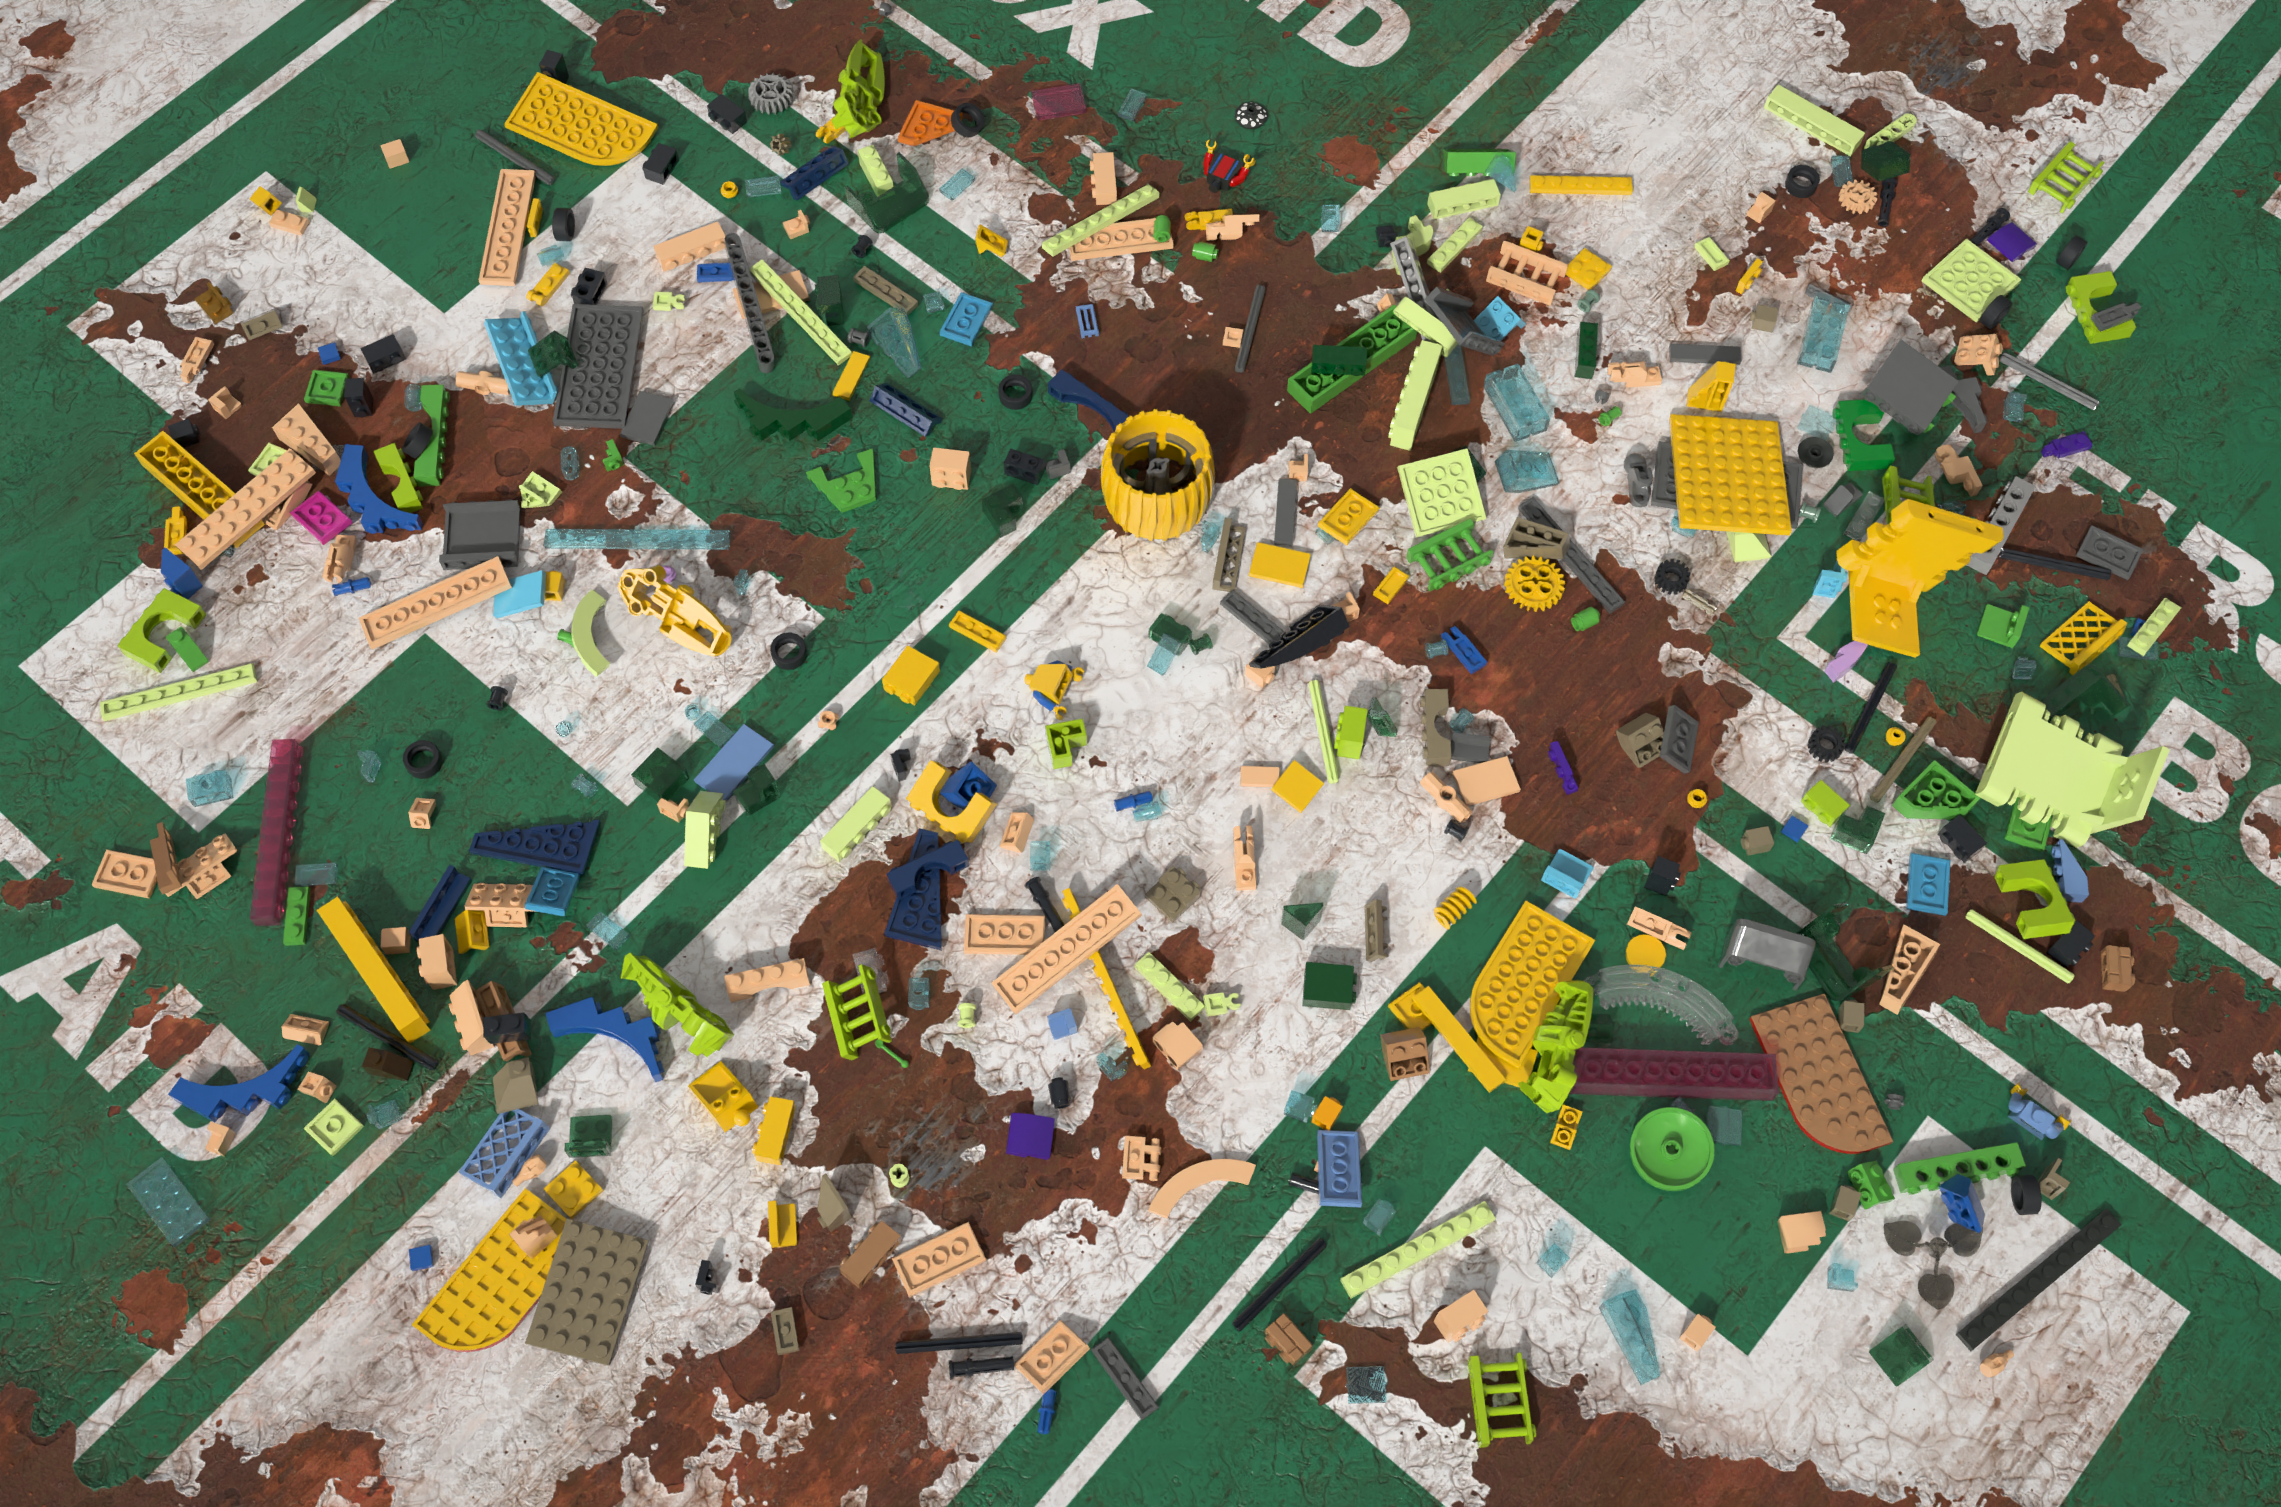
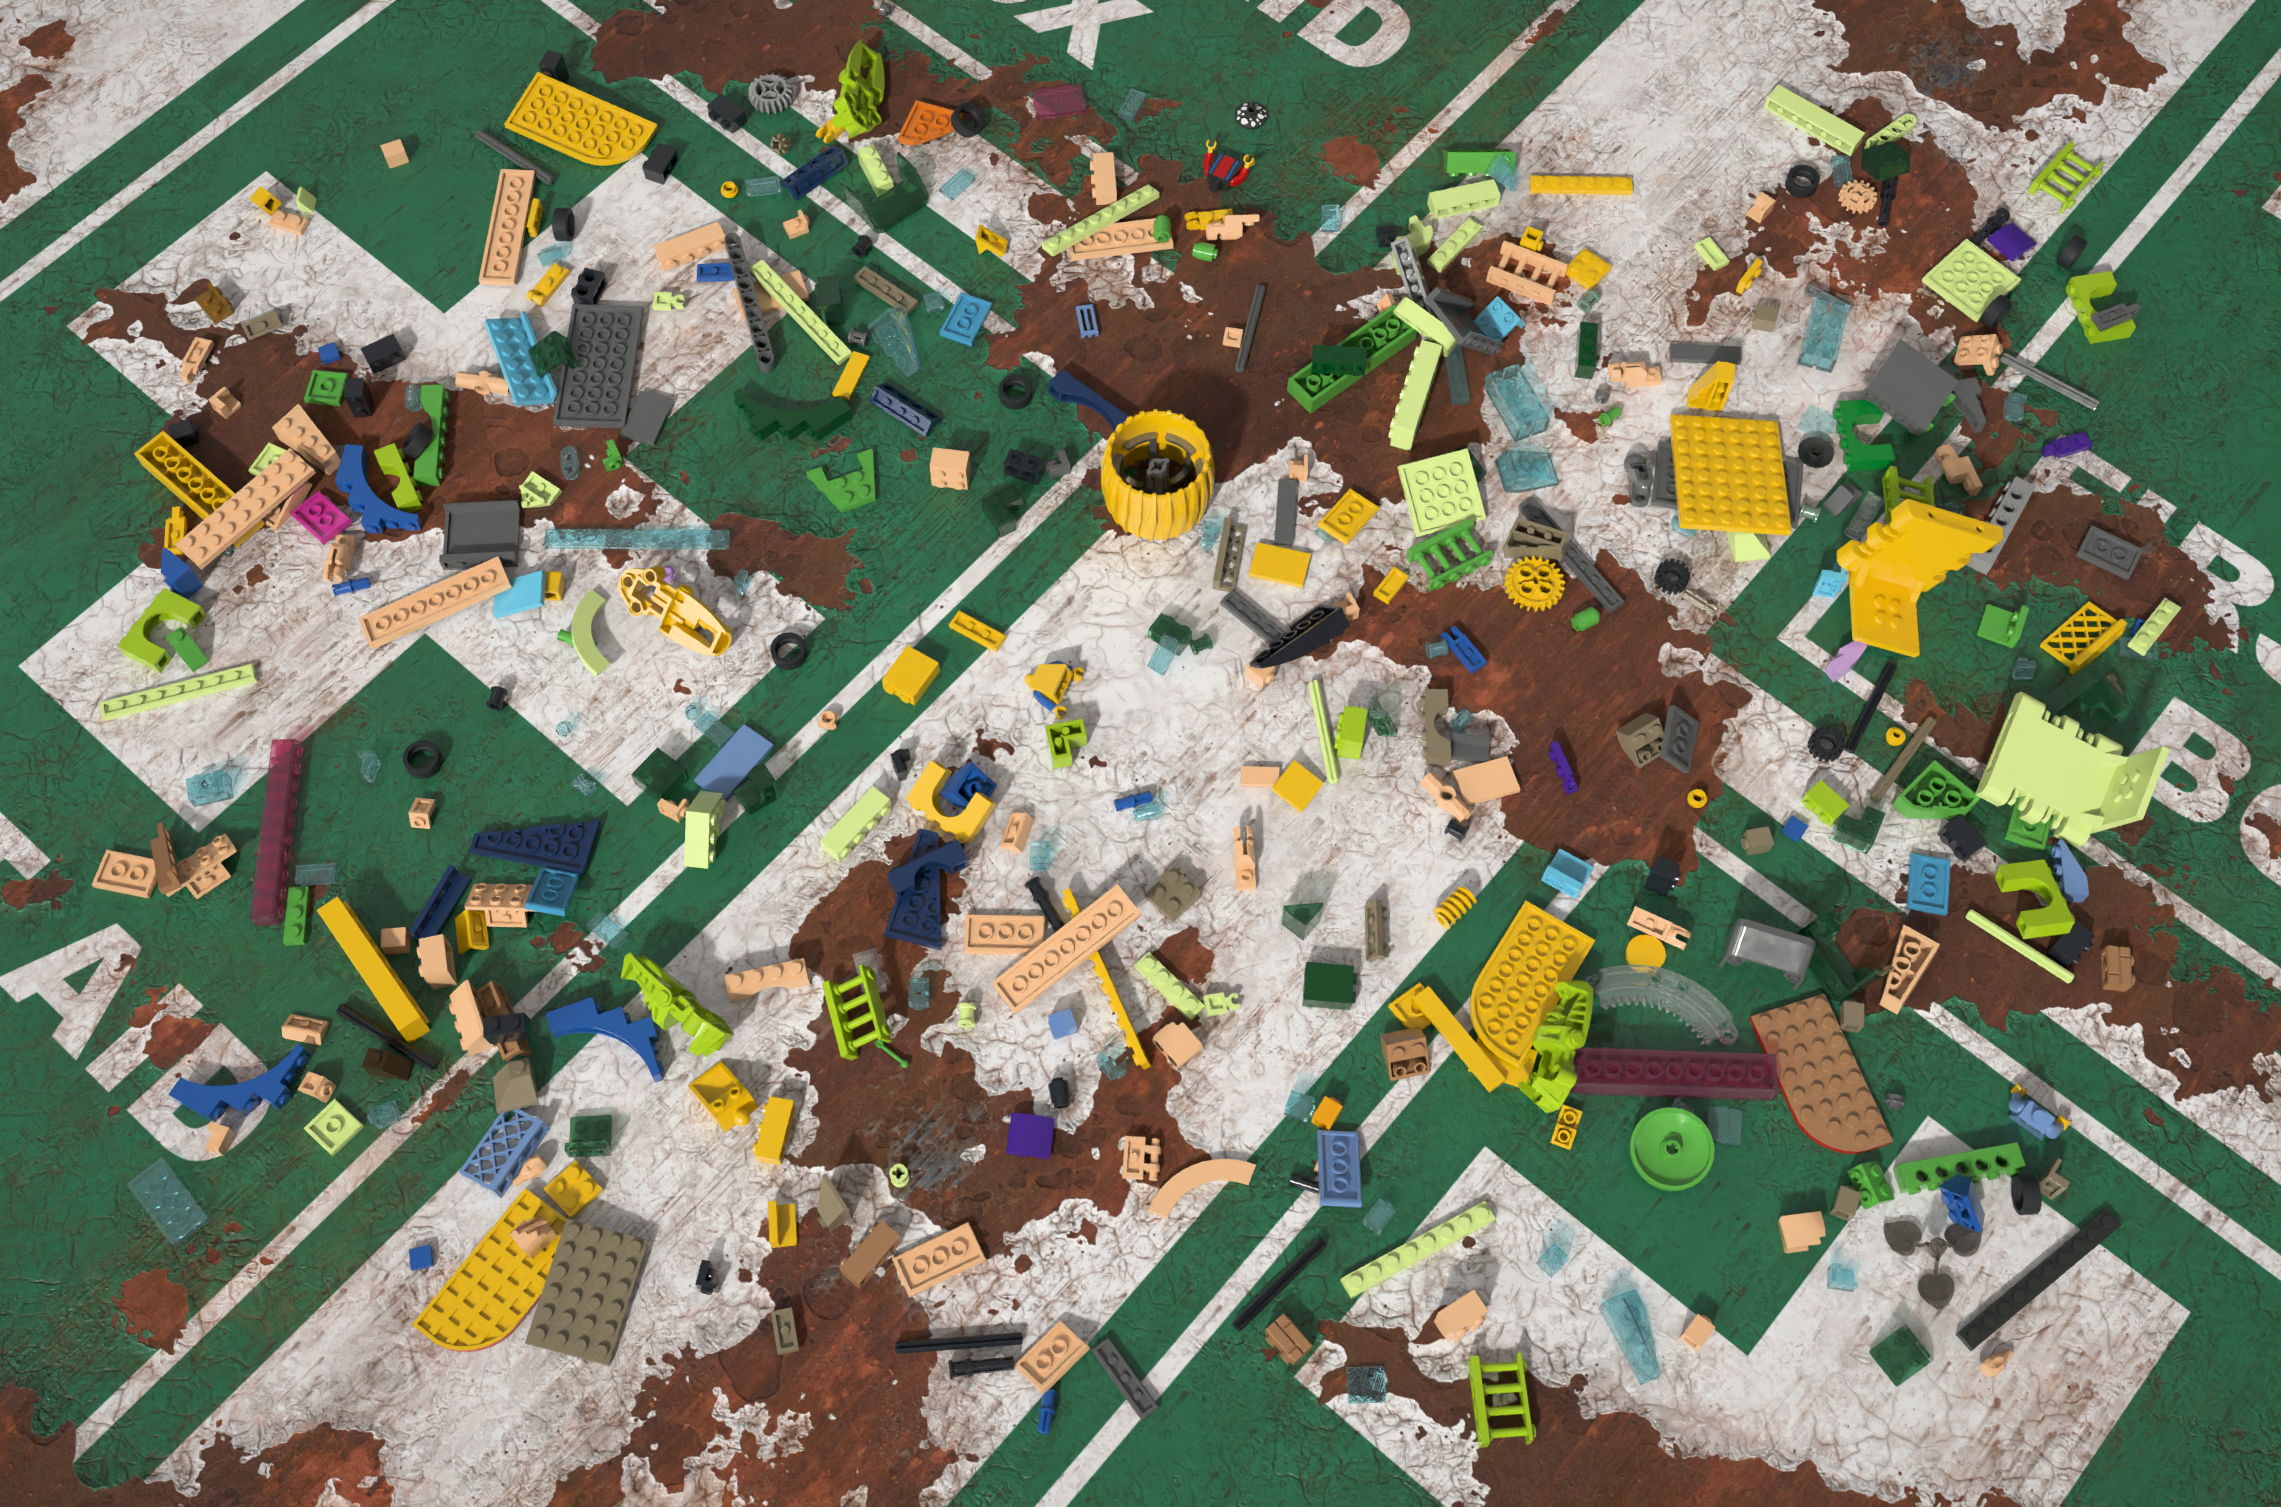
(2054, 563): black axle -> none

